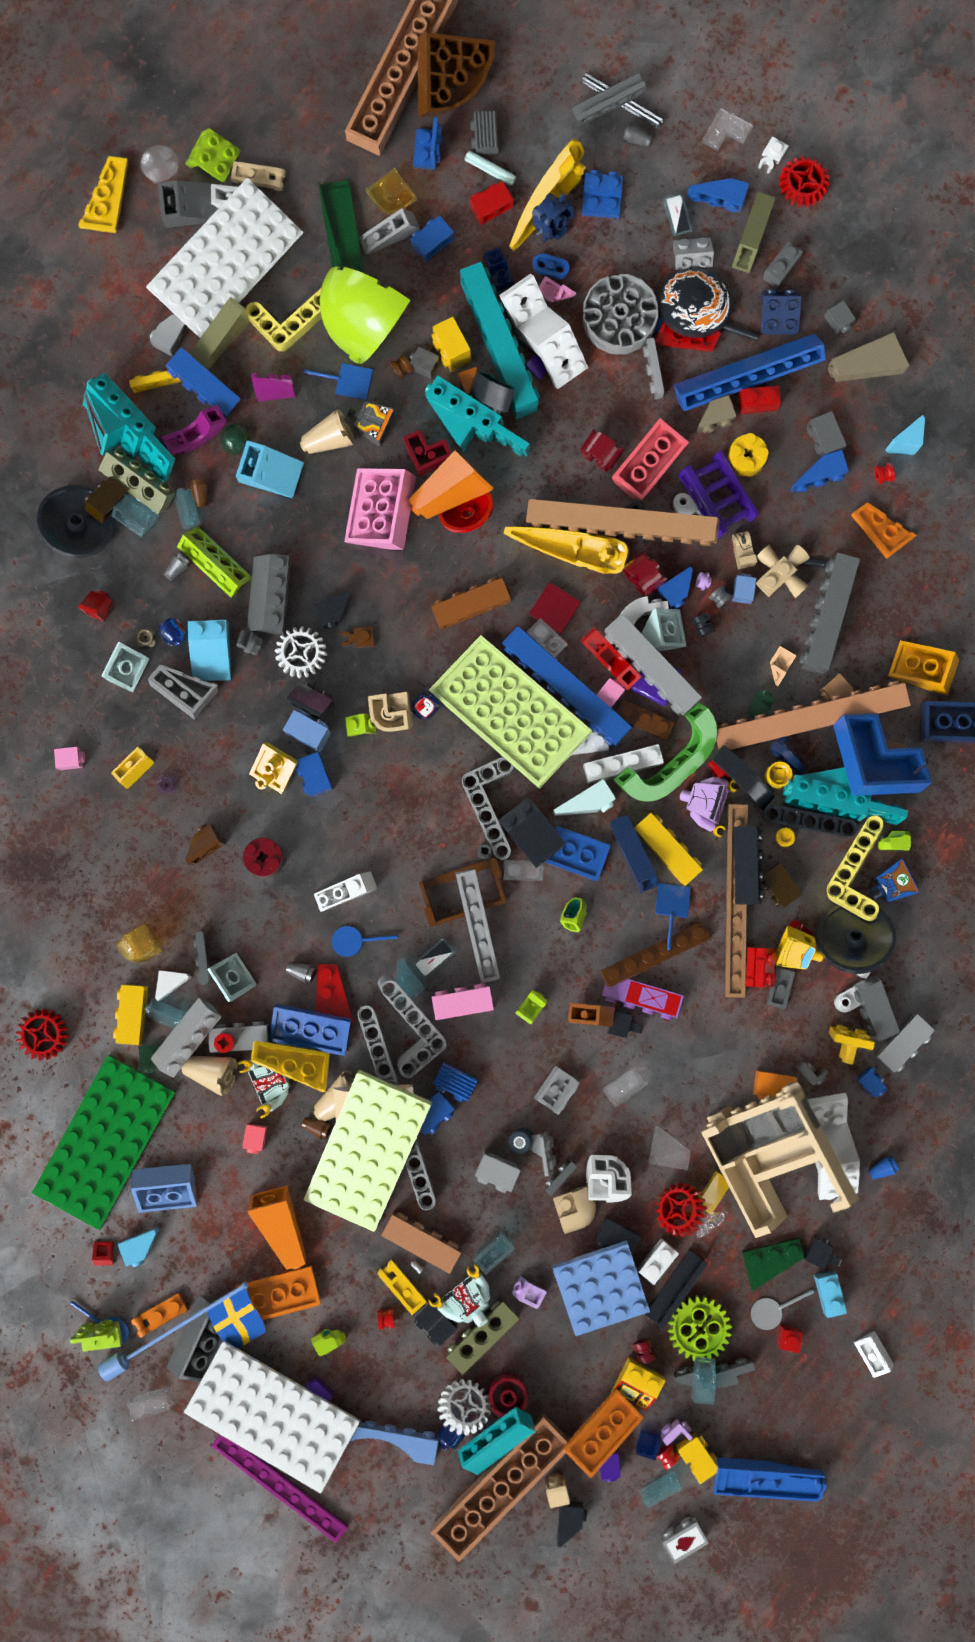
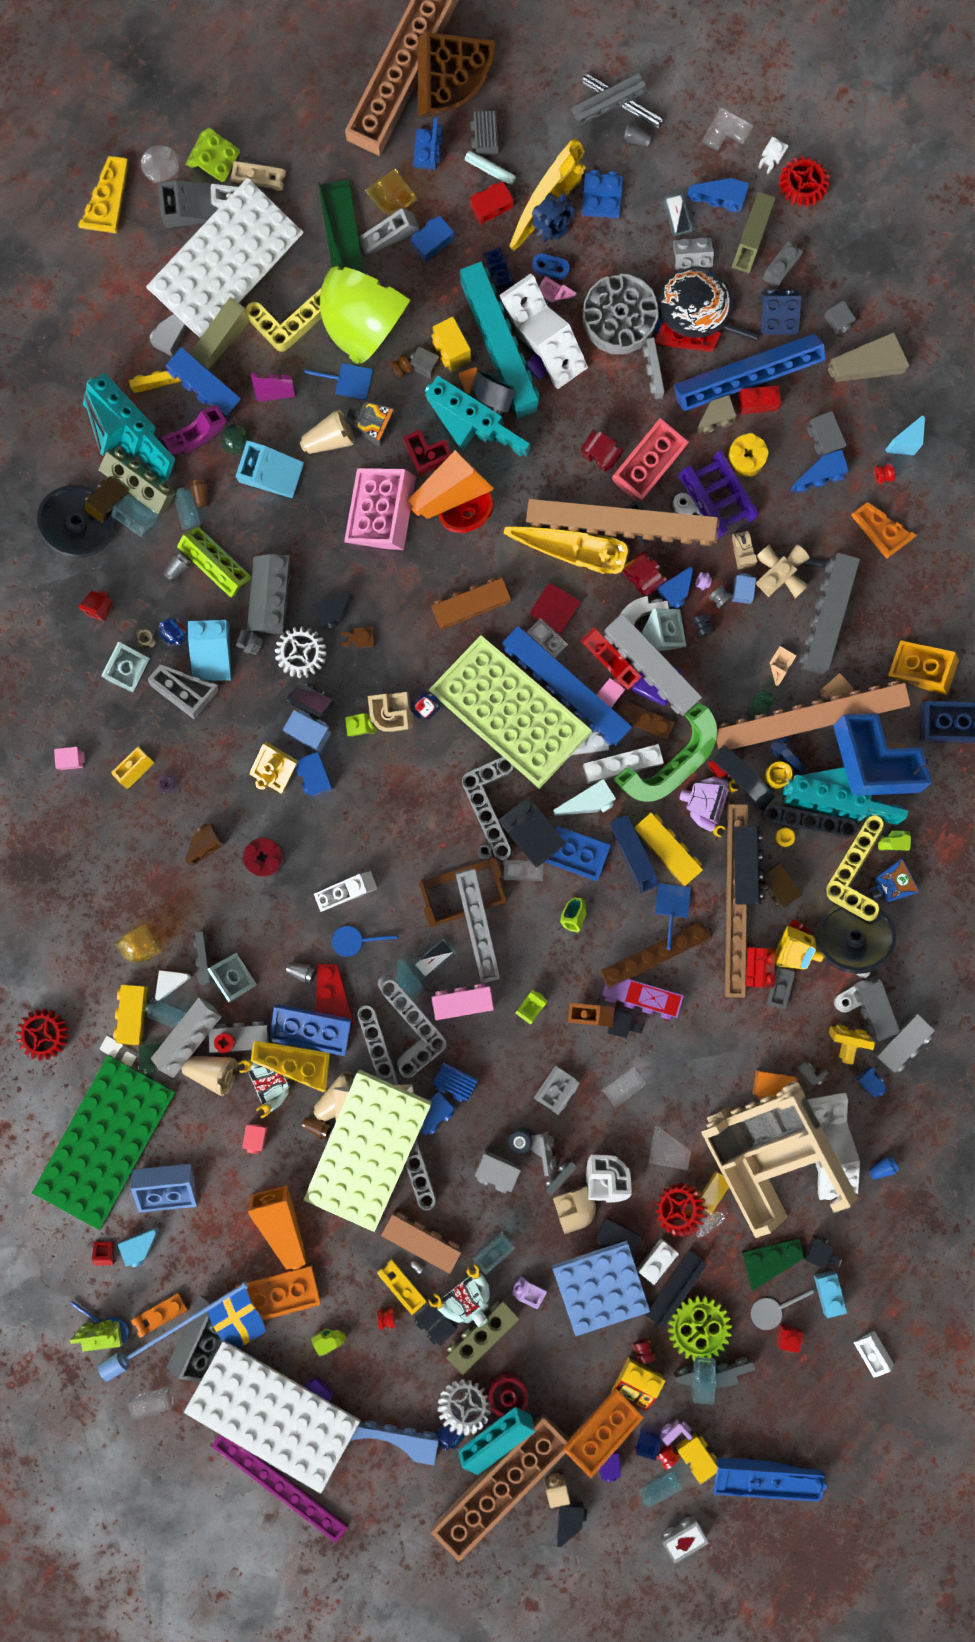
(118, 1051): none -> white sticker

